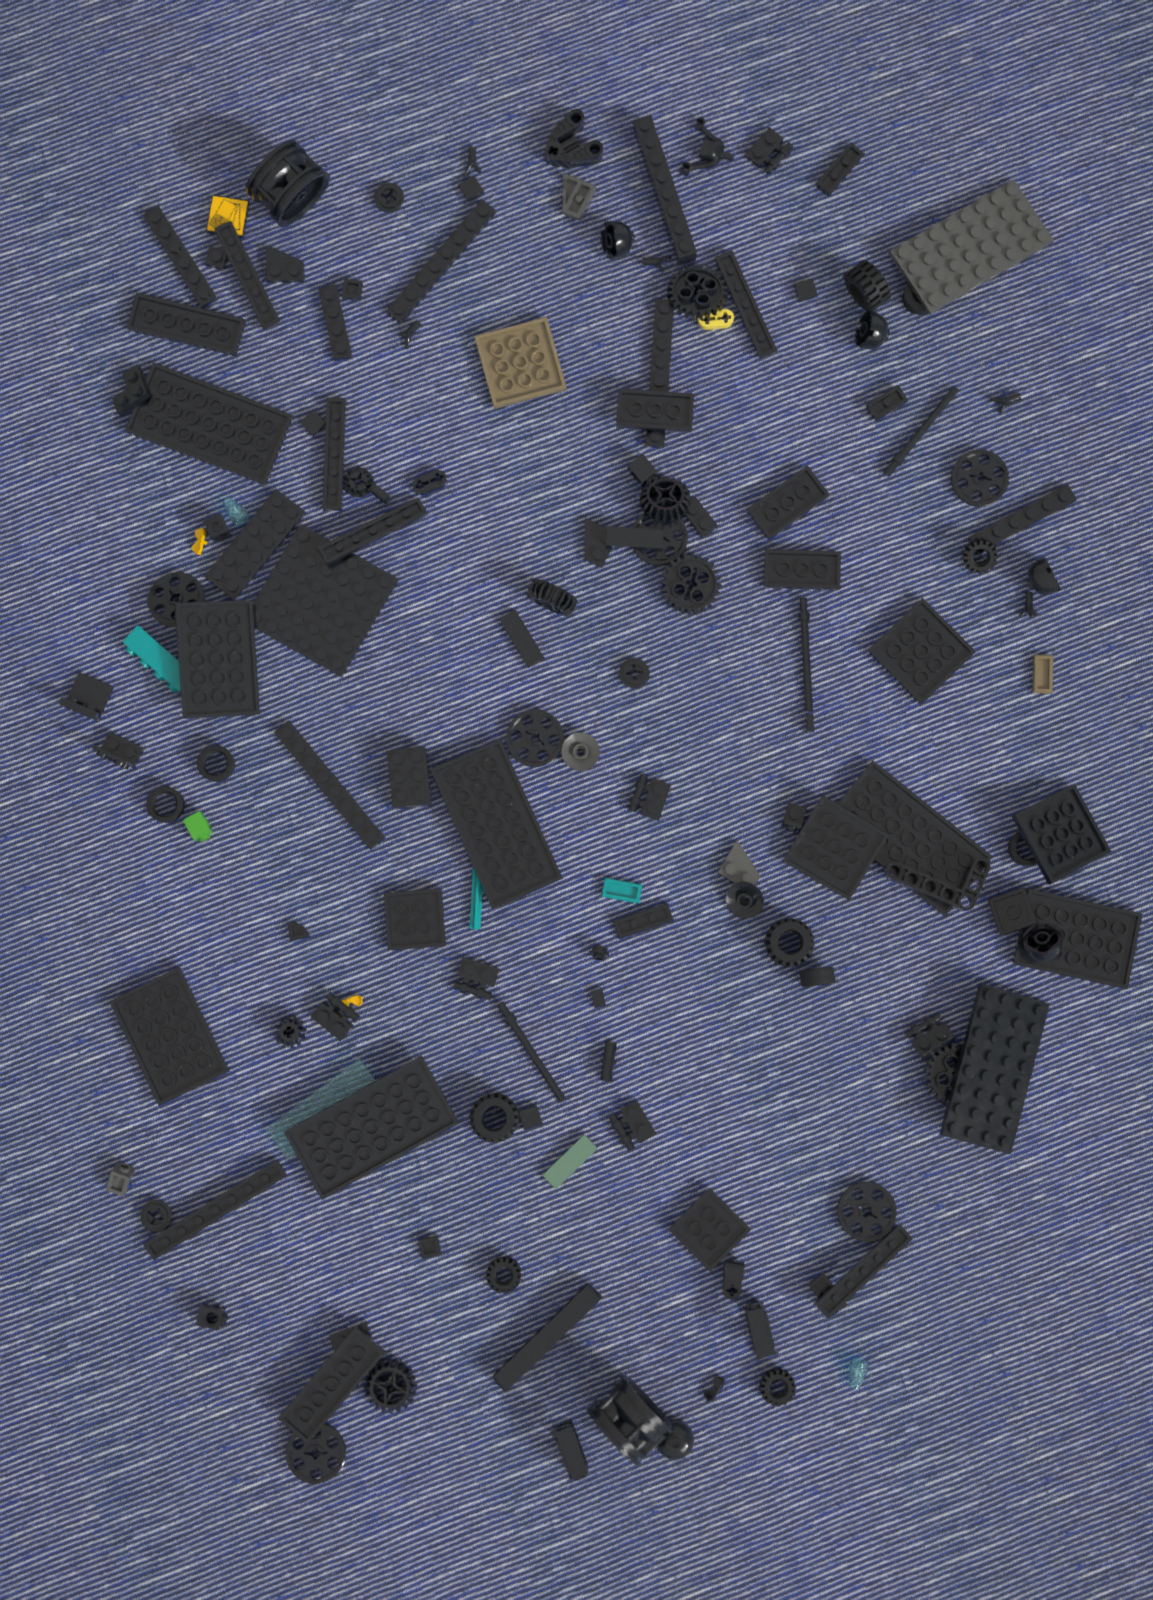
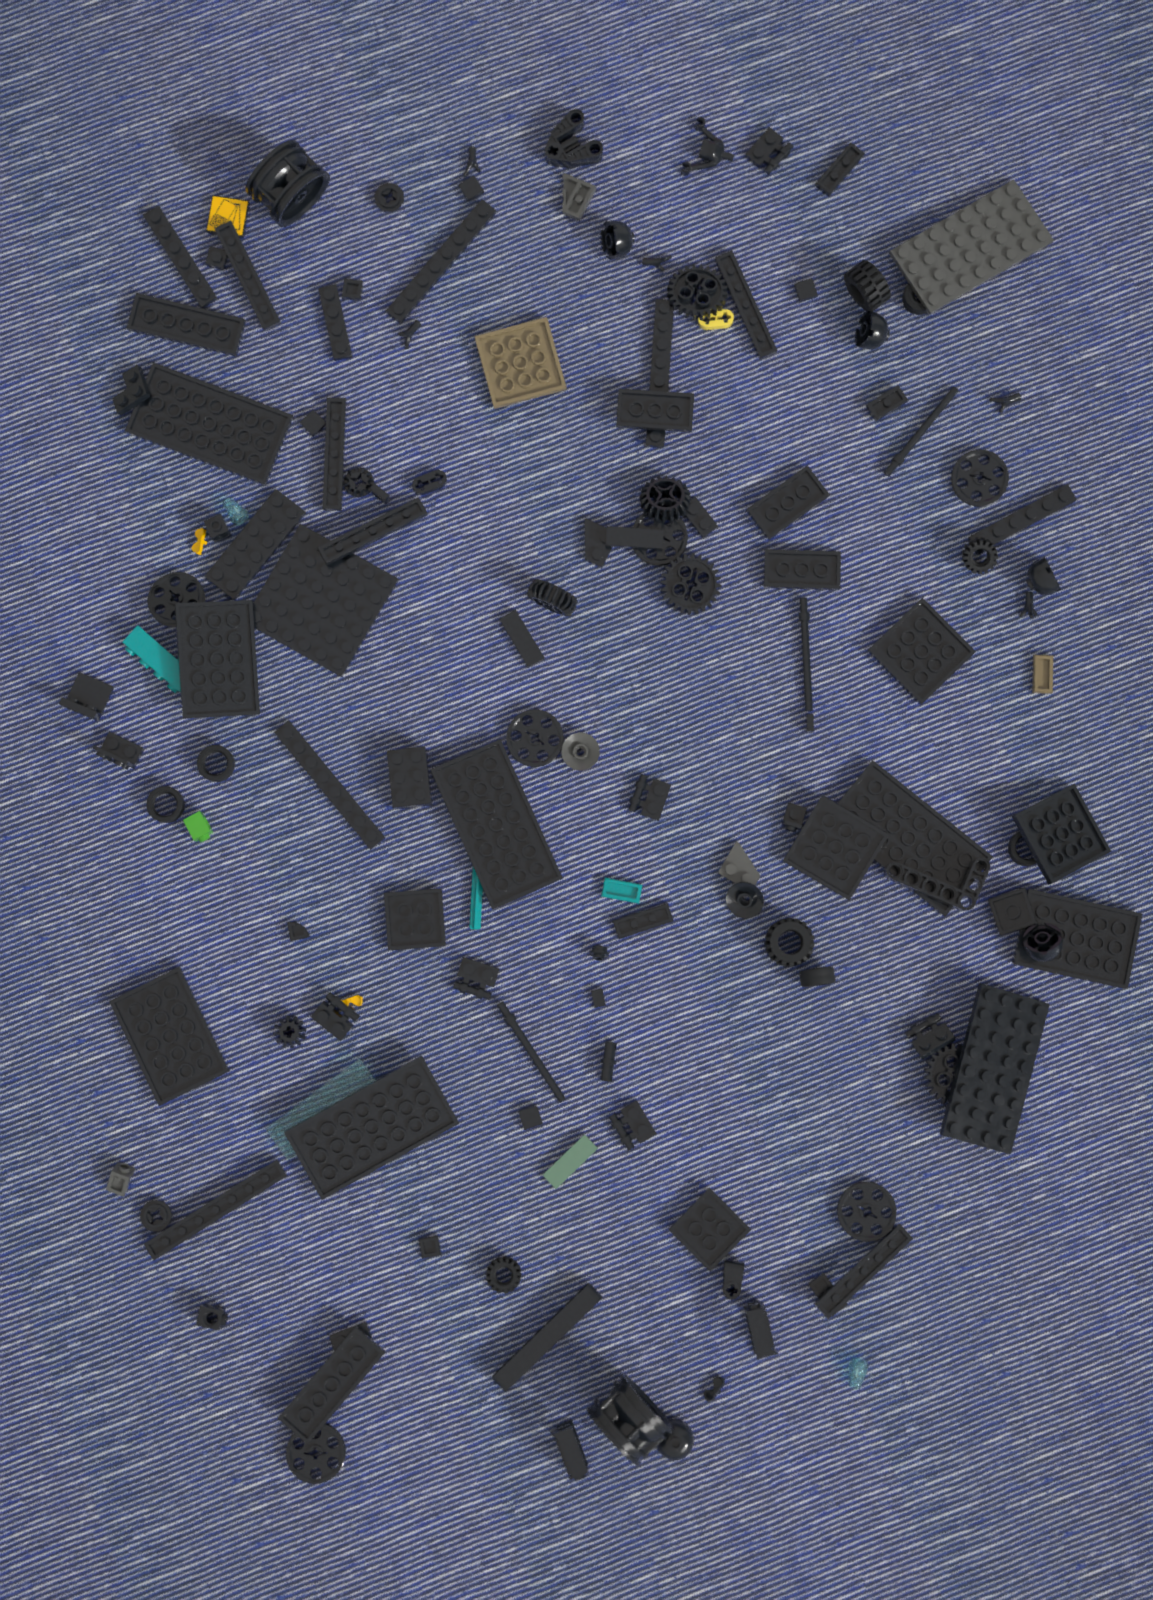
(283, 267): black wing -> none
(386, 1403): black gear -> none
(482, 1130): black tyre -> none
(627, 667): black gear -> none
(642, 470): black brick -> none
(664, 190): black brick -> none
(768, 1378): black tyre -> none

